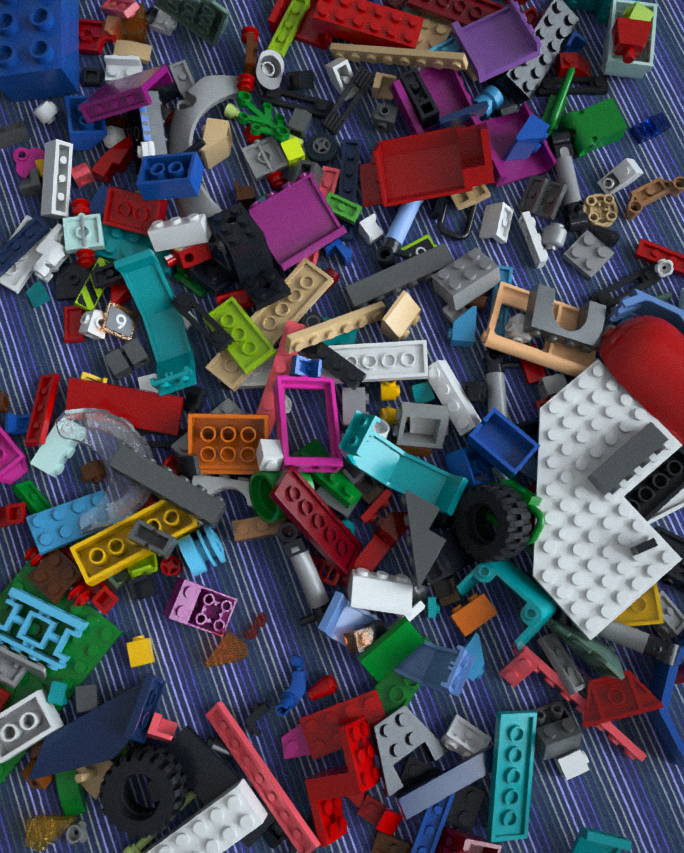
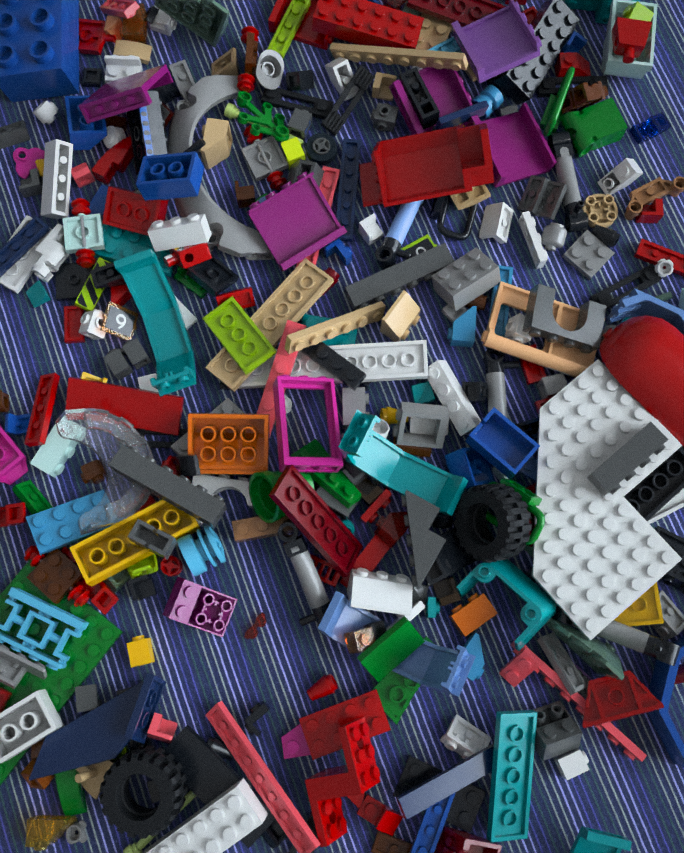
(57, 693): teal slope -> none
(146, 149): white plate -> none
(195, 399): black panel -> none
(219, 338): black container -> none
(226, 64): none -> tan slope
(229, 651): clear orange slope -> none
(249, 256): black bracket -> none
(269, 455): white brick -> none
(292, 695): blue arm -> none
(305, 366): blue bracket -> none
(312, 319): black tile -> none
(343, 208): bright green plate -> none
(389, 390): yellow plate -> none
(397, 737): wing -> none
(528, 139): blue slope -> none
(584, 96): none -> reddish brown hips
(643, 546): black tile -> none
(651, 213): none -> red panel

